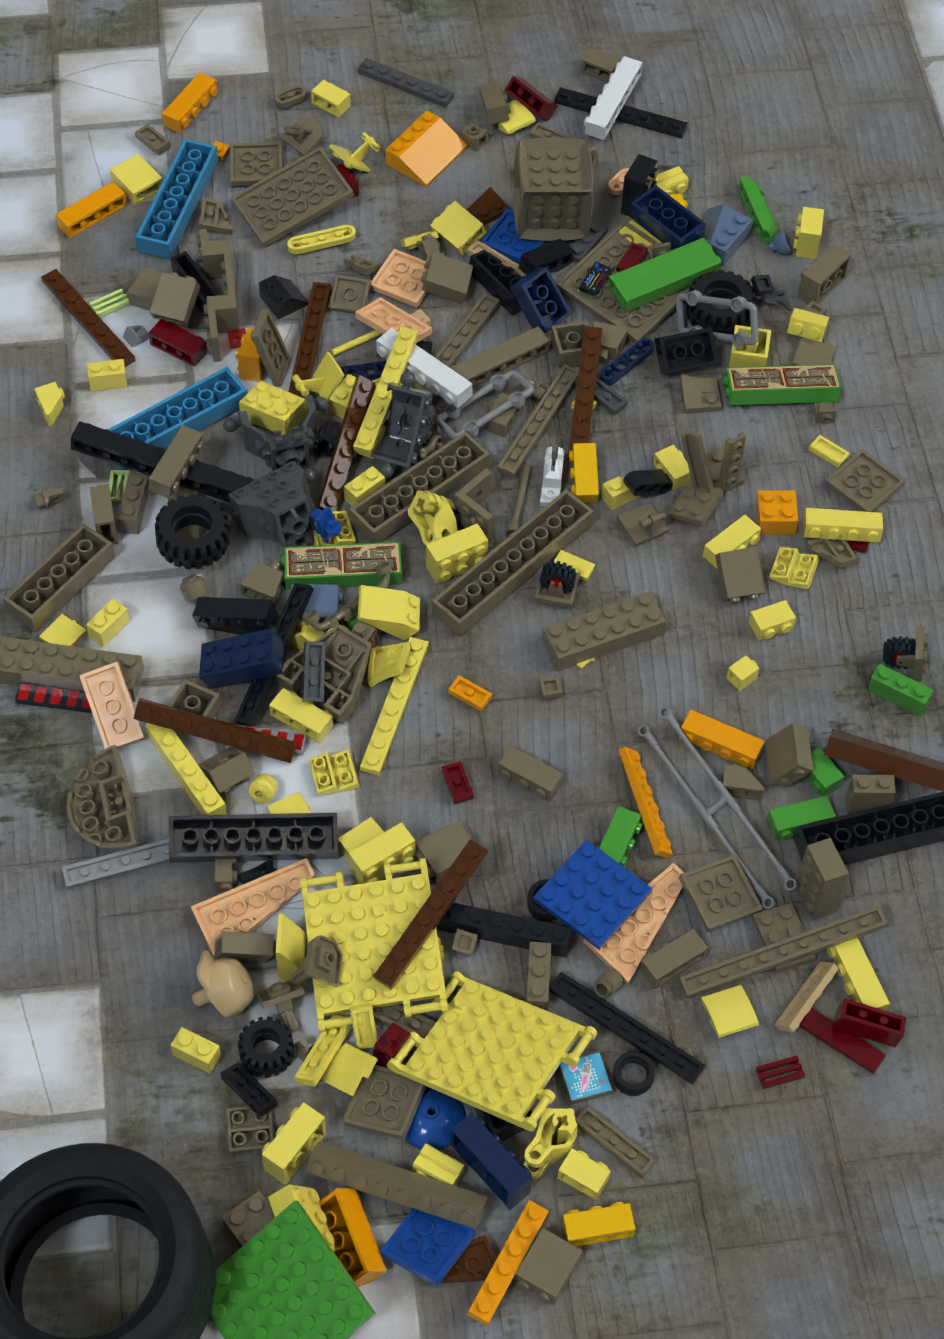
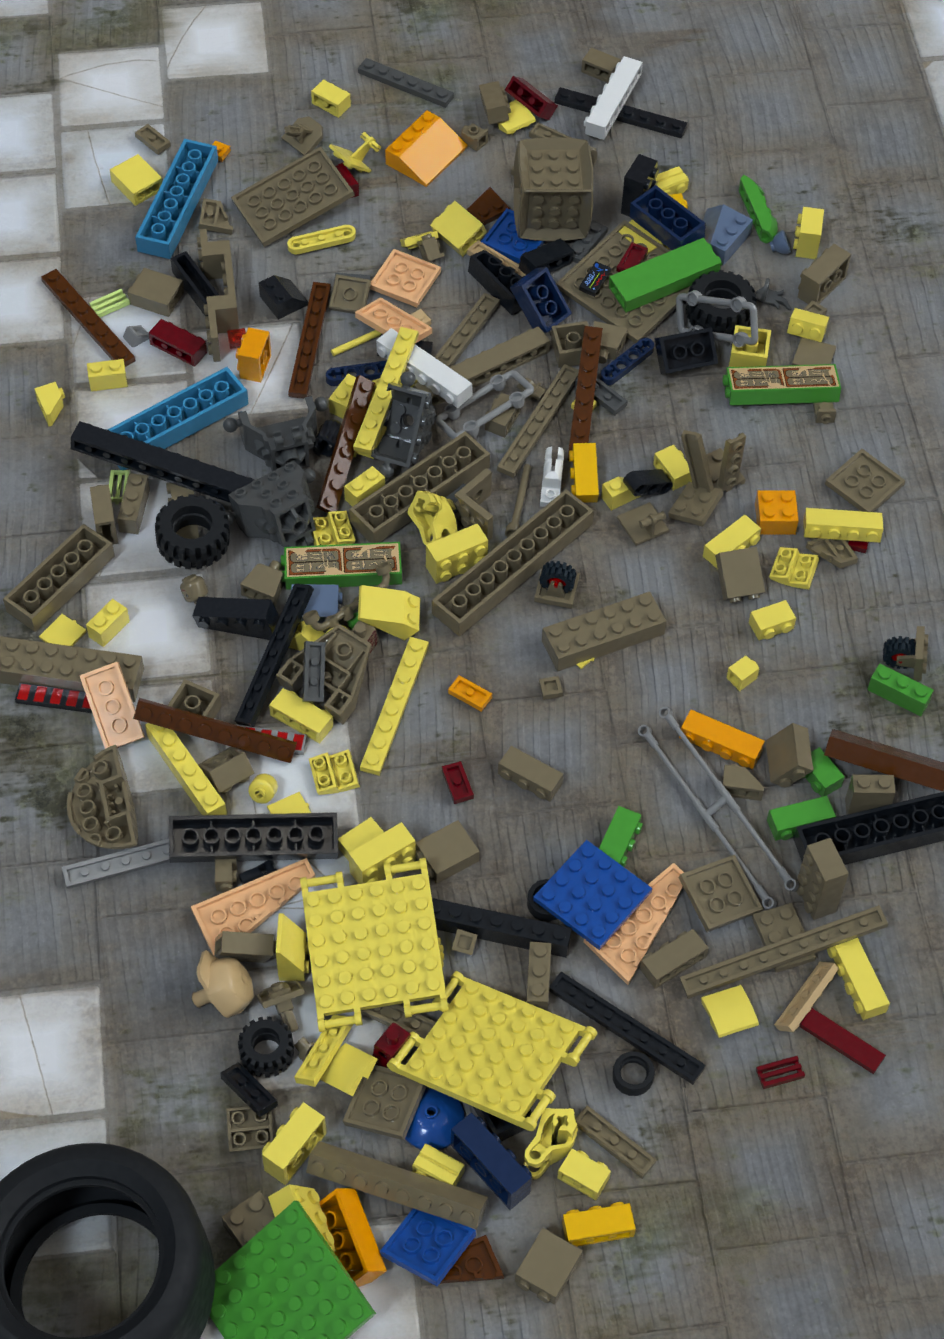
(51, 496): dark tan piece -> none
(91, 209): light orange brick -> none
(175, 298): dark tan brick -> none
(176, 461): dark tan brick -> none
(189, 102): light orange brick -> none
(196, 1050): light yellow brick -> none
(241, 658): dark blue brick -> none
(254, 162): dark tan plate -> none
(271, 347): dark tan plate -> none
(273, 408): light yellow brick -> none
(290, 96): dark tan plate -> none
(321, 962): dark tan piece -> none
(324, 379): light yellow plate -> none
(325, 524): blue hips -> none
(362, 266): dark tan plate -> none
(364, 1034): light yellow tile -> none
(387, 662): light yellow plate -> none
(430, 914): reddish brown plate -> none
(433, 444): dark tan piece -> none
(446, 277): dark tan brick -> none
(507, 1263): light orange plate -> none
(581, 566): light yellow tile -> none
(587, 1079): medium azure tile -> none
(608, 983): dark tan brick -> none
(616, 184): light nougat plate -> none
(647, 807): light orange plate -> none
(658, 249): dark tan bracket -> none
(700, 394): dark tan plate -> none
(762, 285): black tile -> none
(829, 451): light yellow tile -> none
(869, 1022): dark red brick -> none

